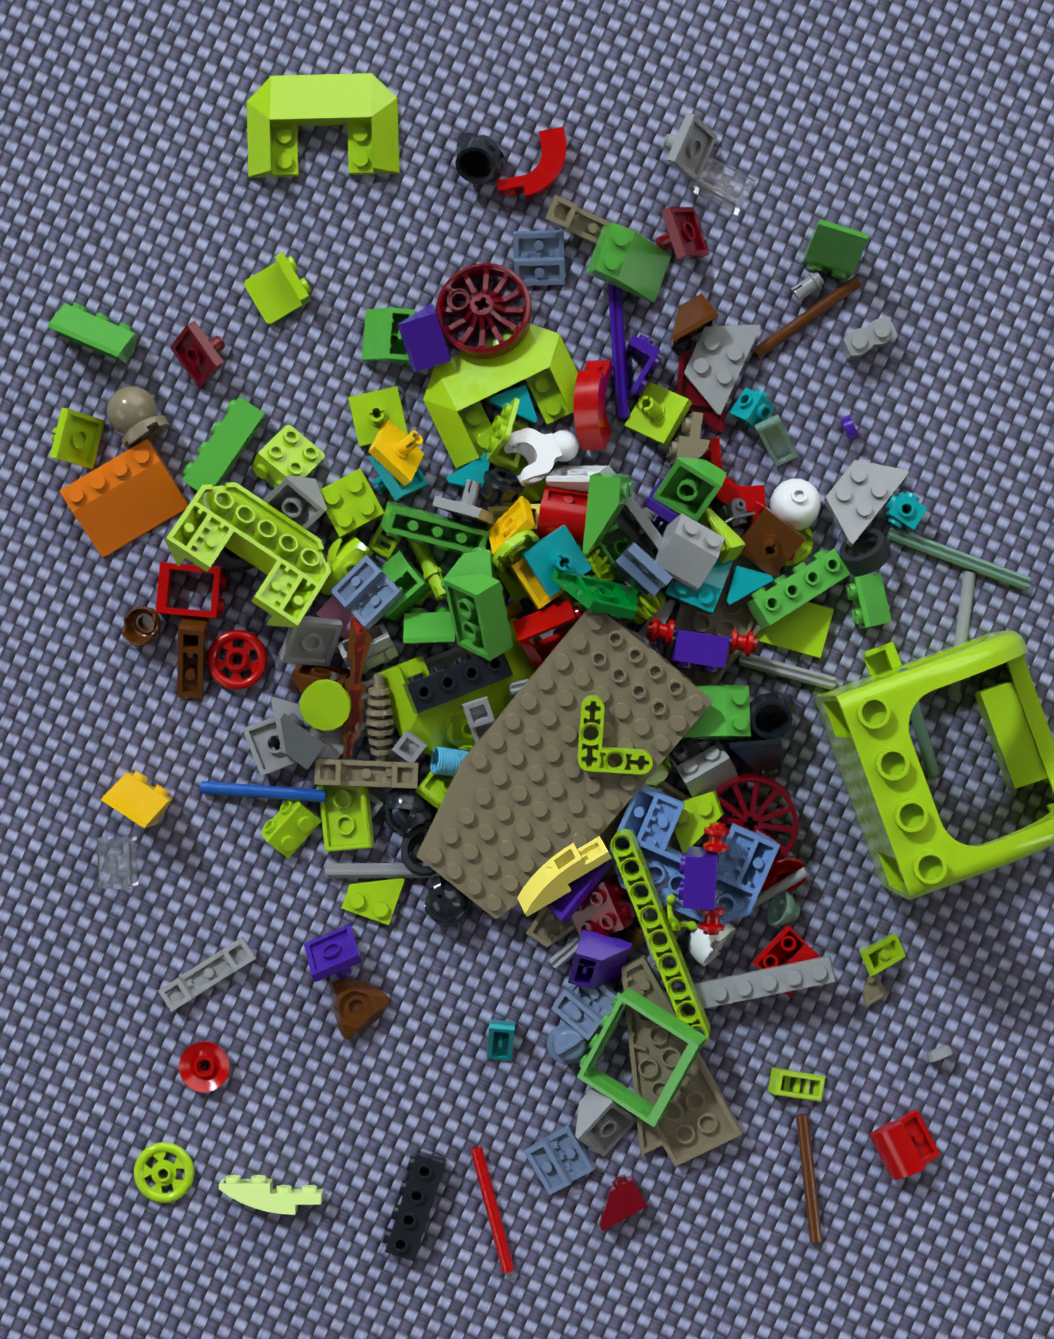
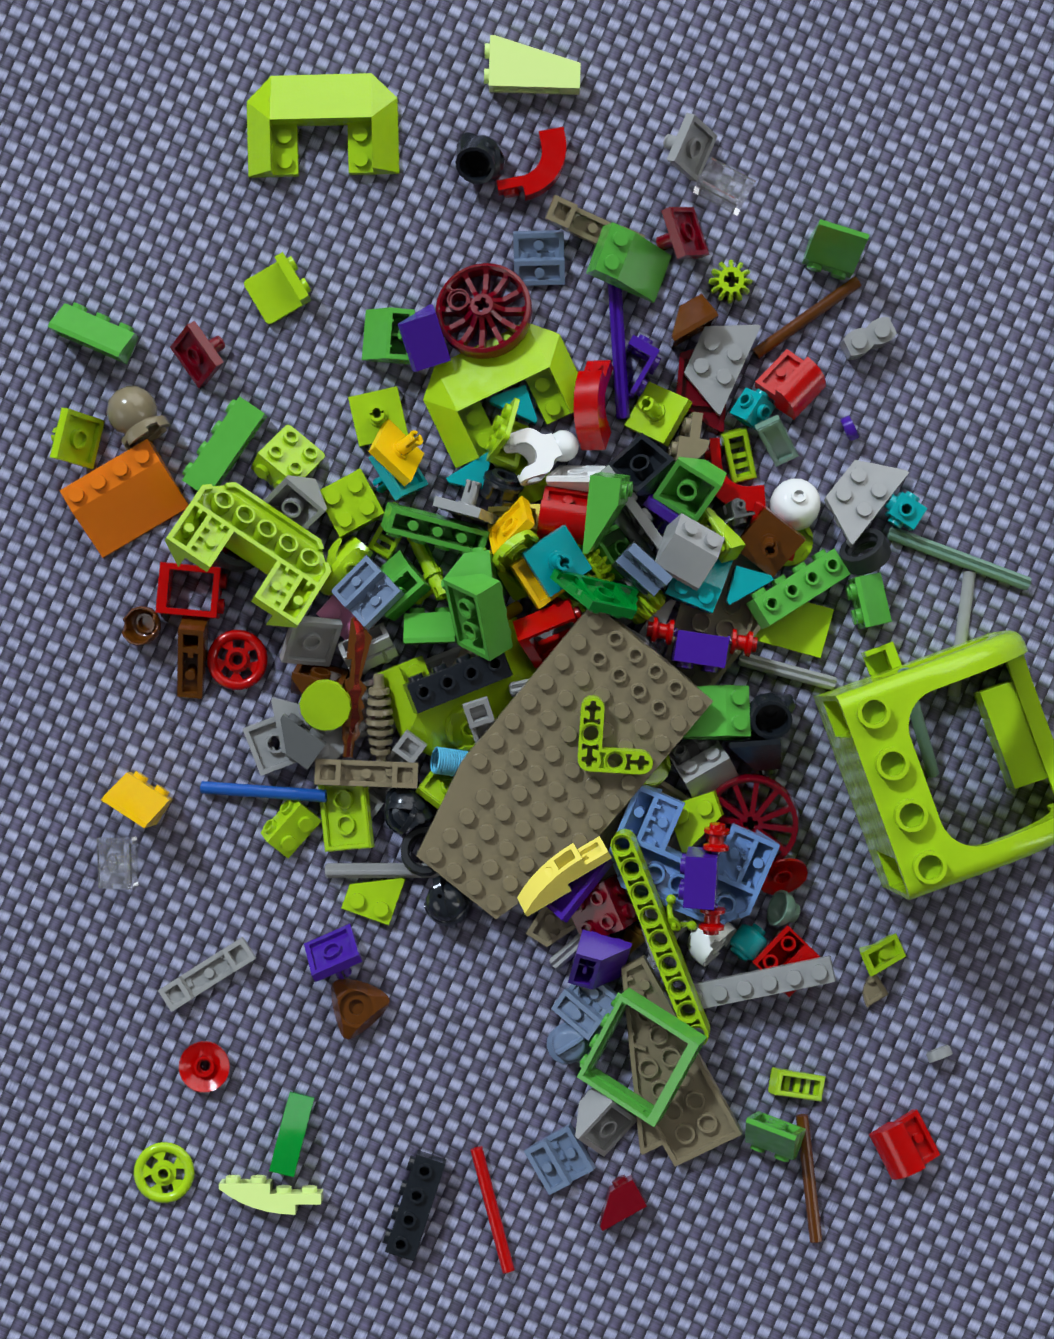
(291, 1134): none -> green slope
(500, 1040): teal slope -> none
(528, 69): none -> yellowish green slope
(644, 463): none -> black slope
(737, 276): none -> lime gear
(738, 432): none -> lime slope
(748, 942): none -> teal head
(773, 1135): none -> bright green slope
(781, 886): light grey bar -> none
(792, 383): none -> red brick
(808, 286): light grey pin -> none

